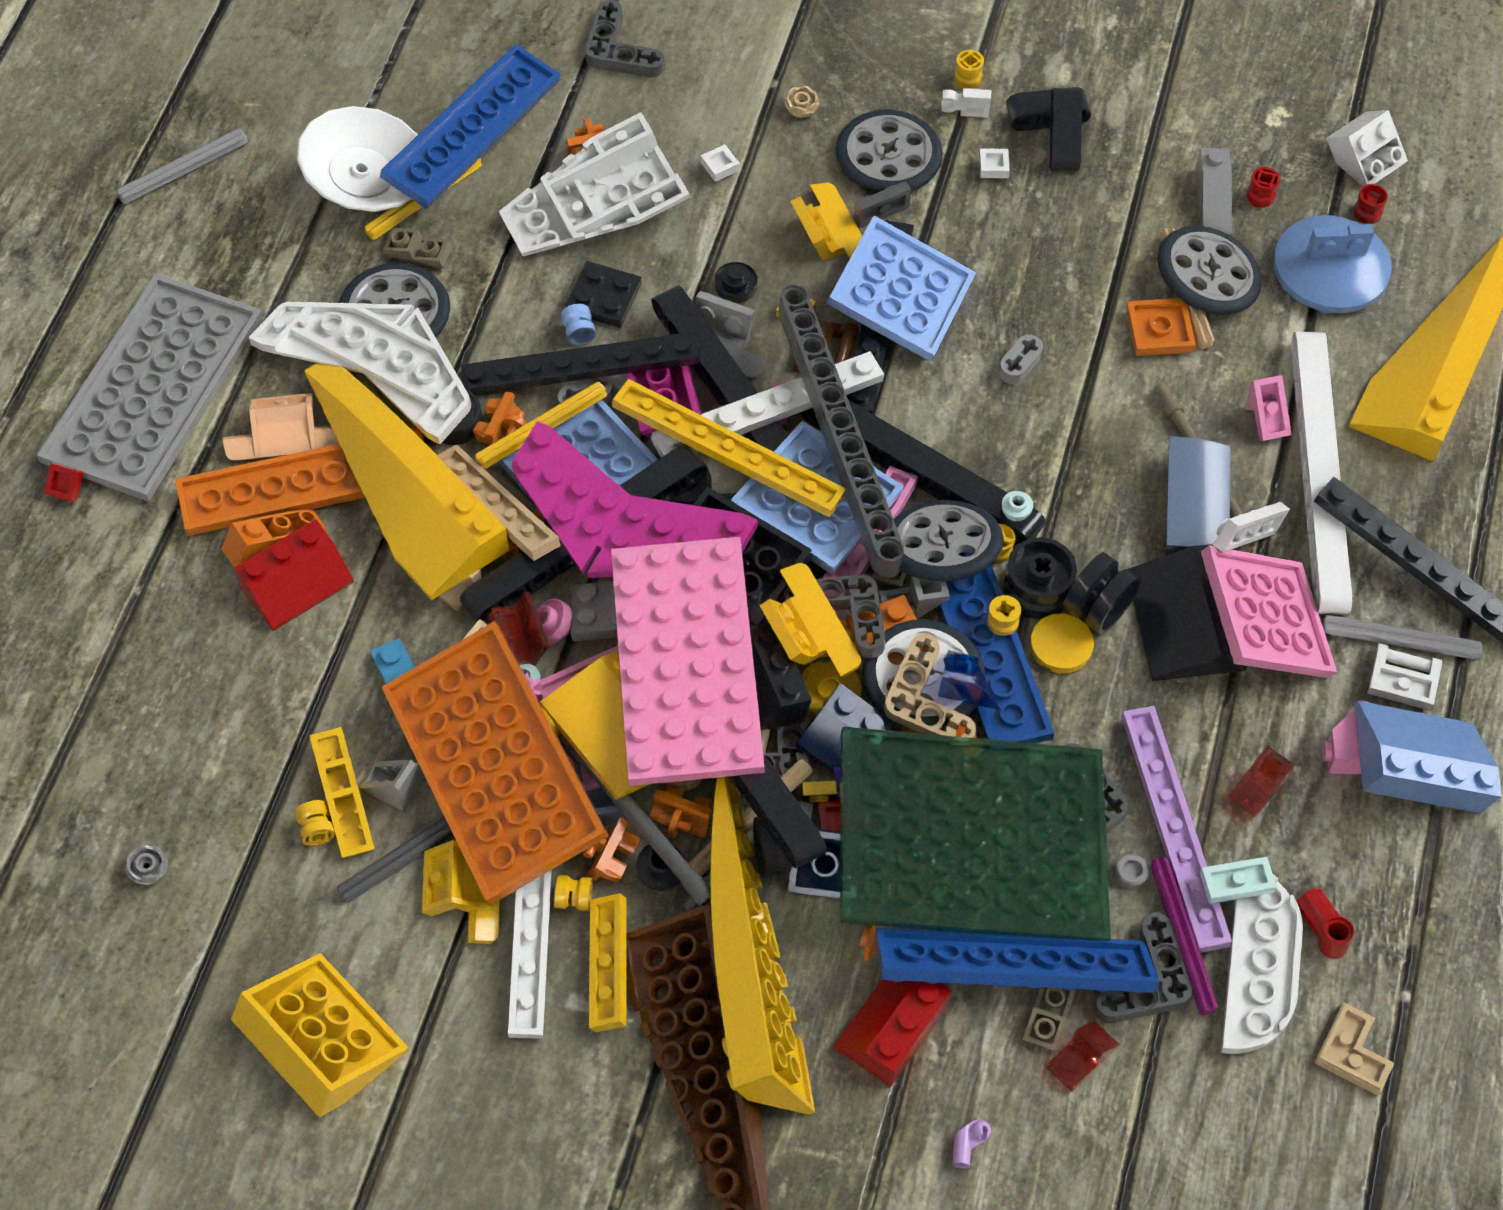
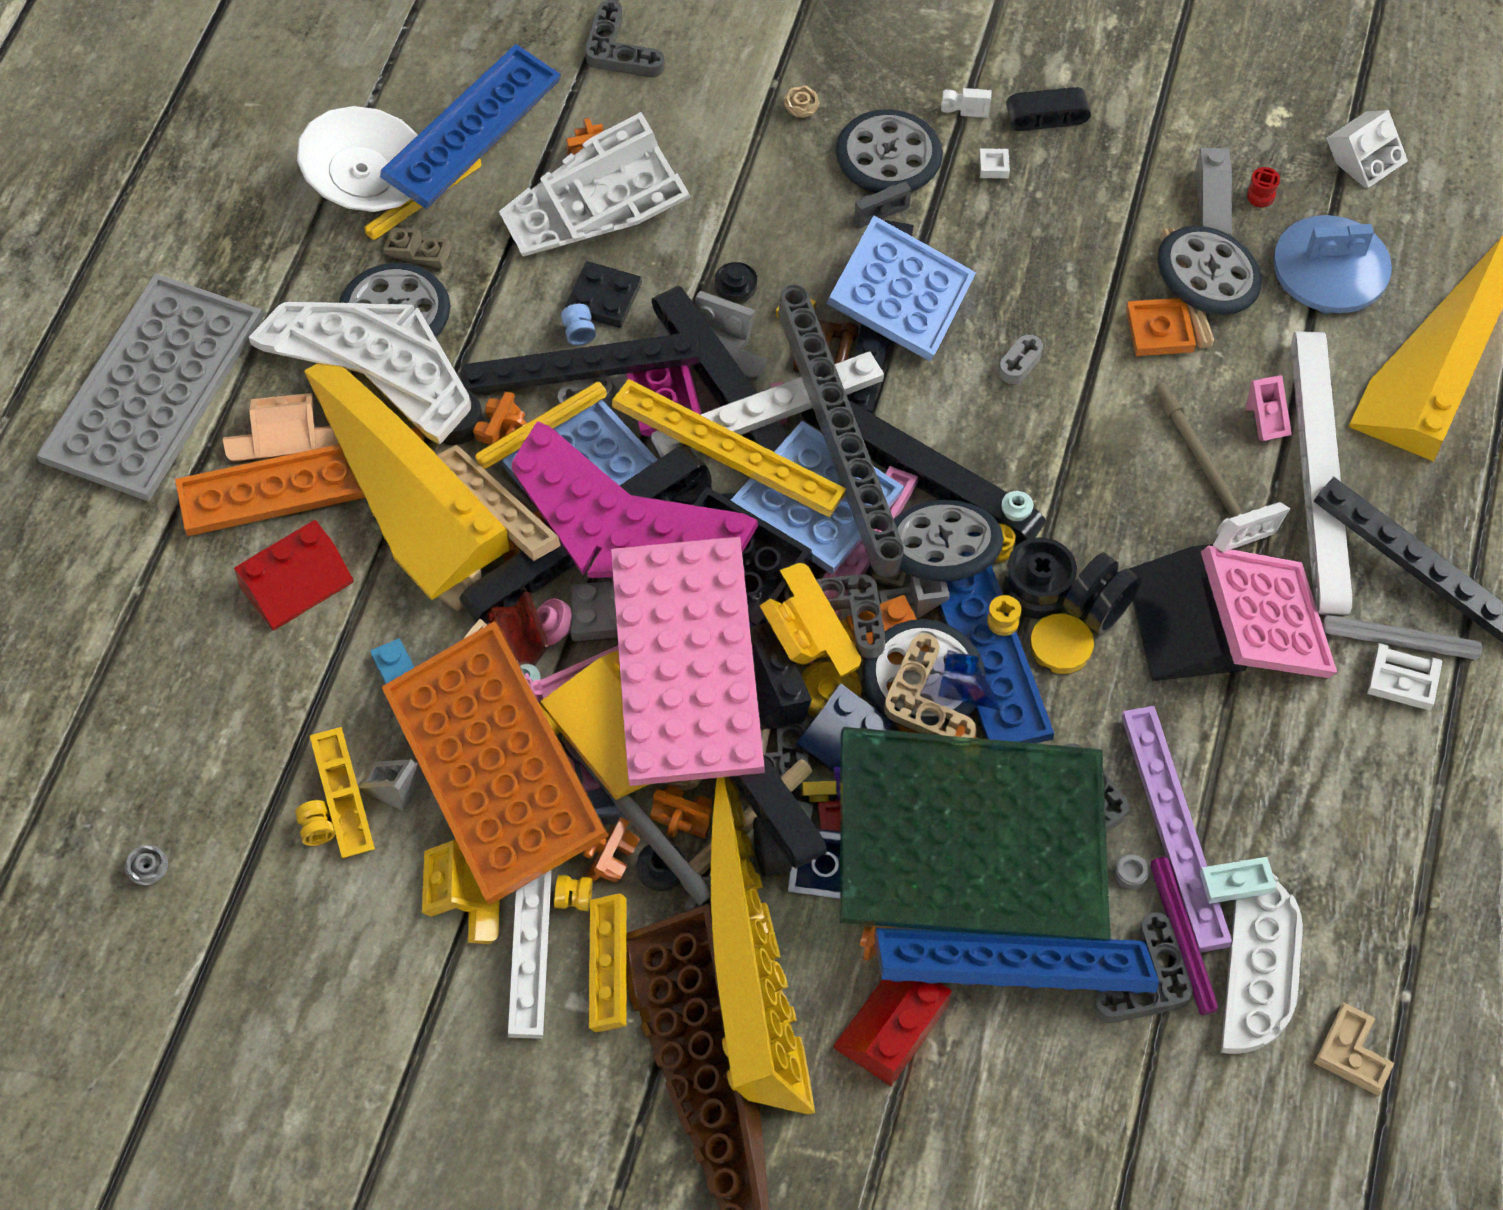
(63, 482): red plate -> none
(182, 165): light grey axle -> none
(256, 534): orange slope -> none
(317, 1033): yellow slope -> none
(394, 860): dark grey axle -> none
(720, 163): white plate -> none
(828, 224): yellow plate -> none
(967, 1139): lavender arm -> none
(969, 69): yellow wheel -> none
(1048, 1017): dark tan slope -> none
(1065, 129): black beam -> none
(1082, 1055): clear red slope -> none
(1196, 492): sand blue slope -> none
(1262, 781): clear red slope -> none
(1325, 920): red piece -> none
(1342, 747): bright pink slope -> none
(1370, 204): red wheel -> none
(1425, 758): medium blue slope -> none

